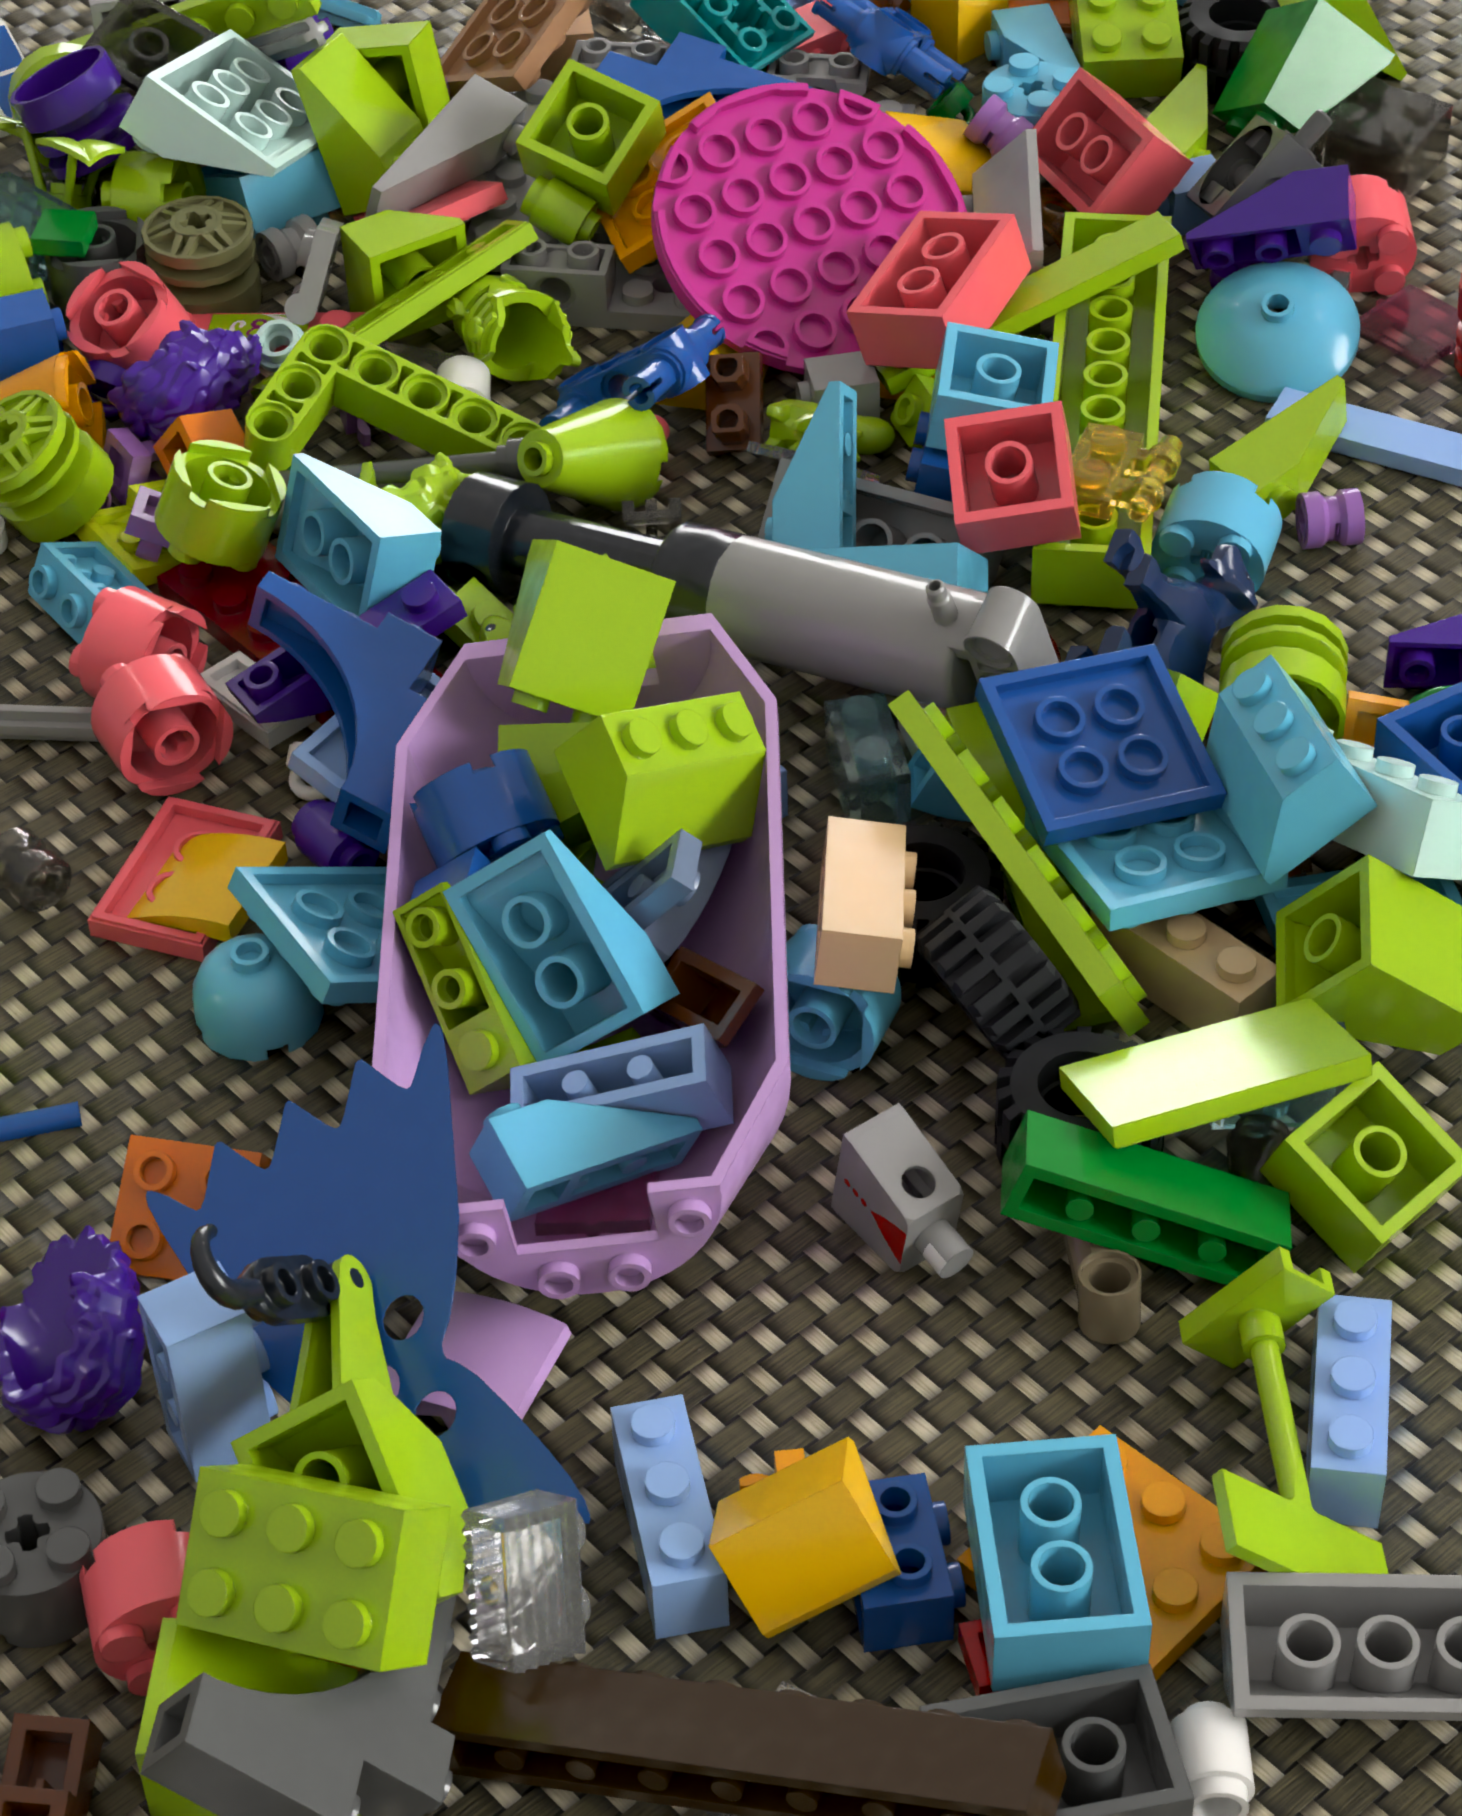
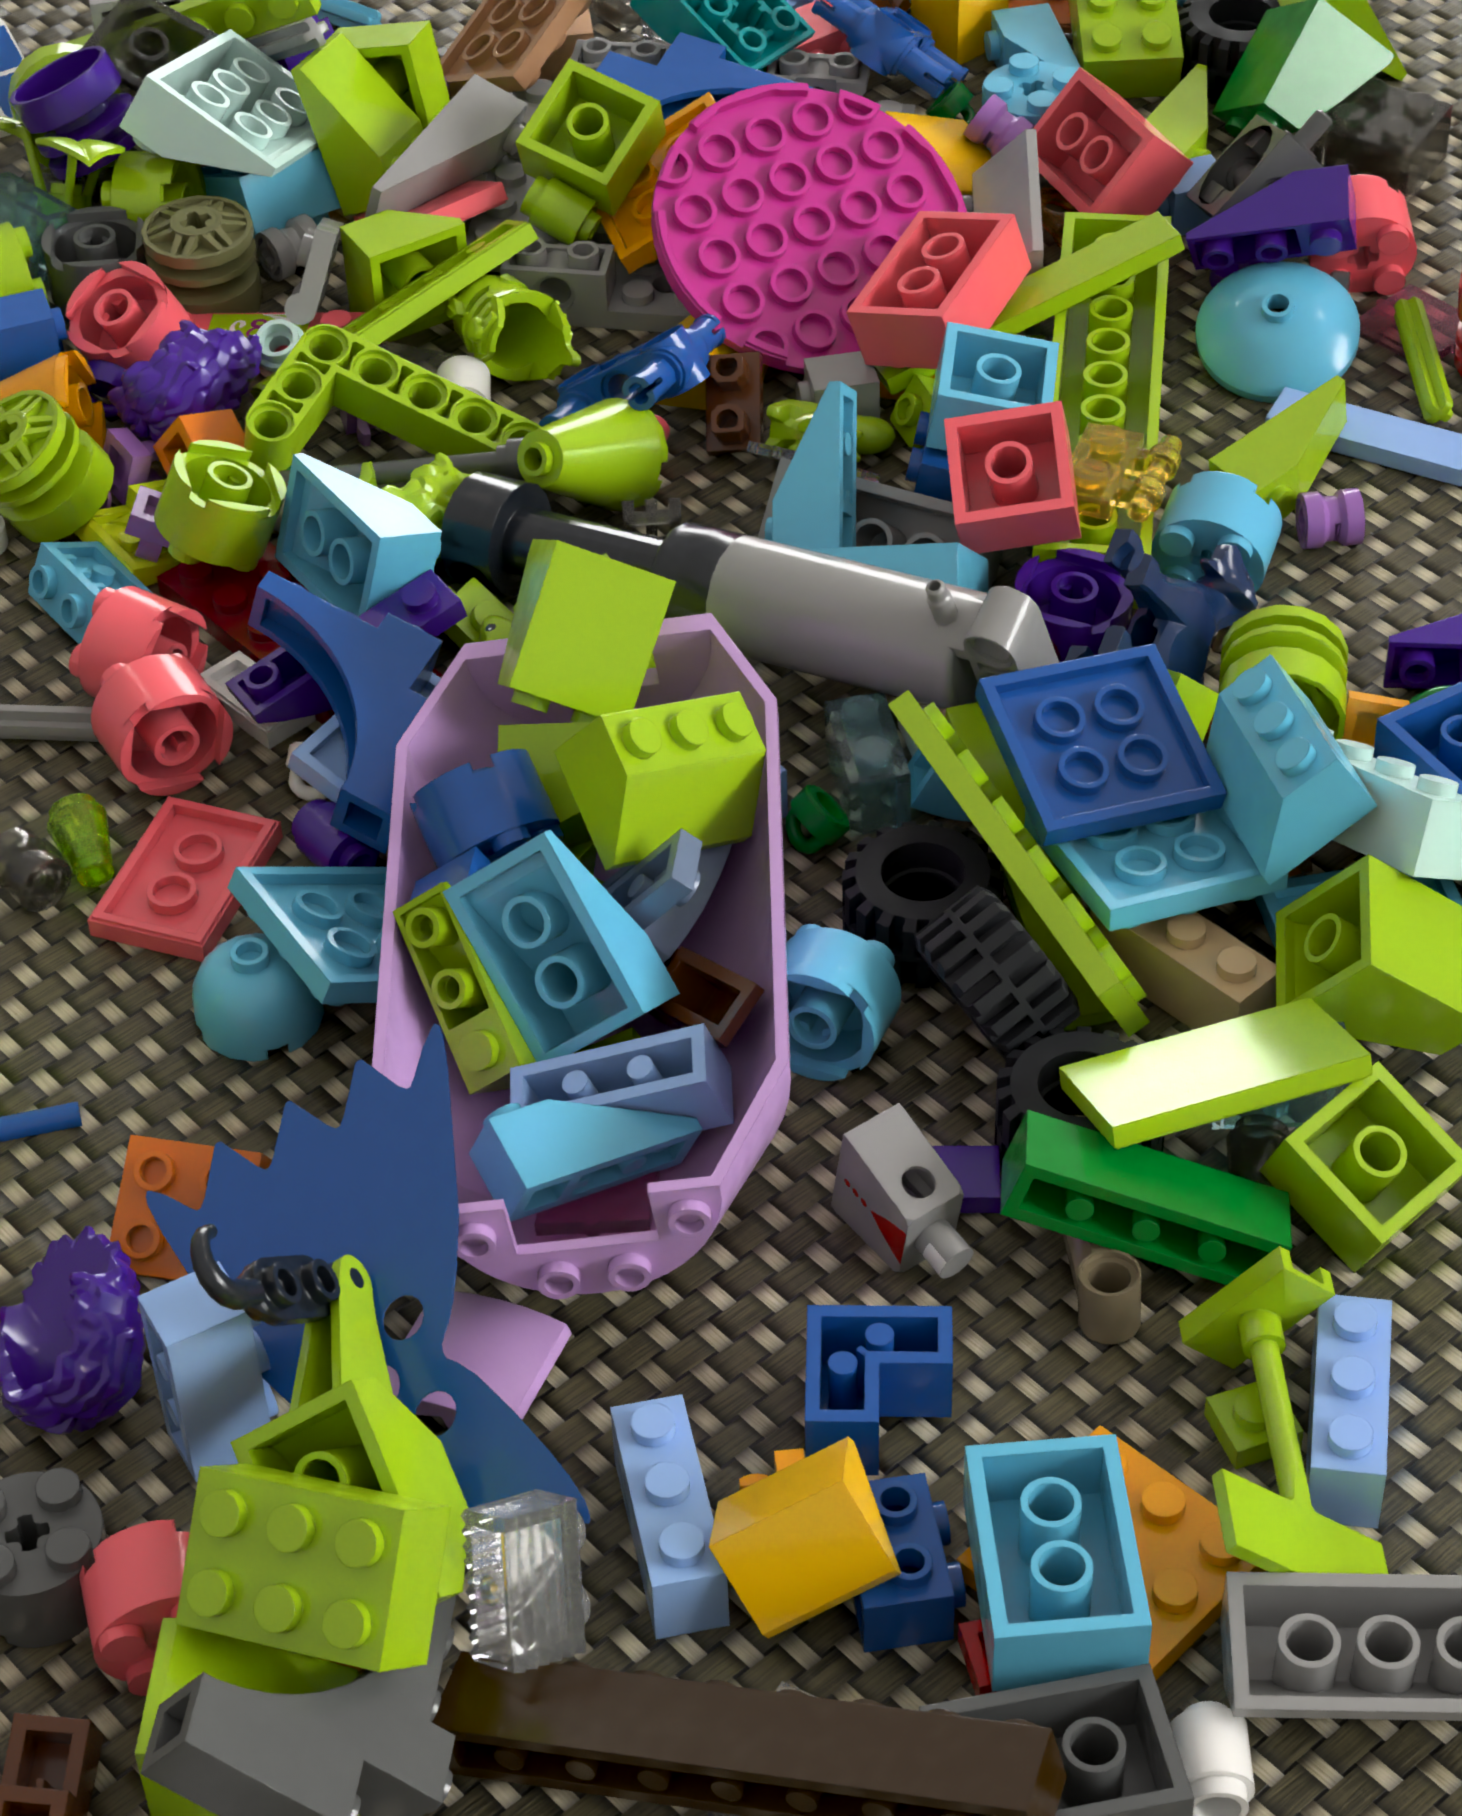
(64, 232): green tile -> none
(82, 836): none -> clear neon green cone
(197, 891): yellow slope -> none
(819, 815): none -> green tile
(865, 906): tan brick -> none
(872, 1366): none -> blue brick
(977, 1173): none -> dark purple tile
(1076, 597): none -> dark purple brick
(1240, 1425): none -> lime plate
(1423, 360): none -> lime axle

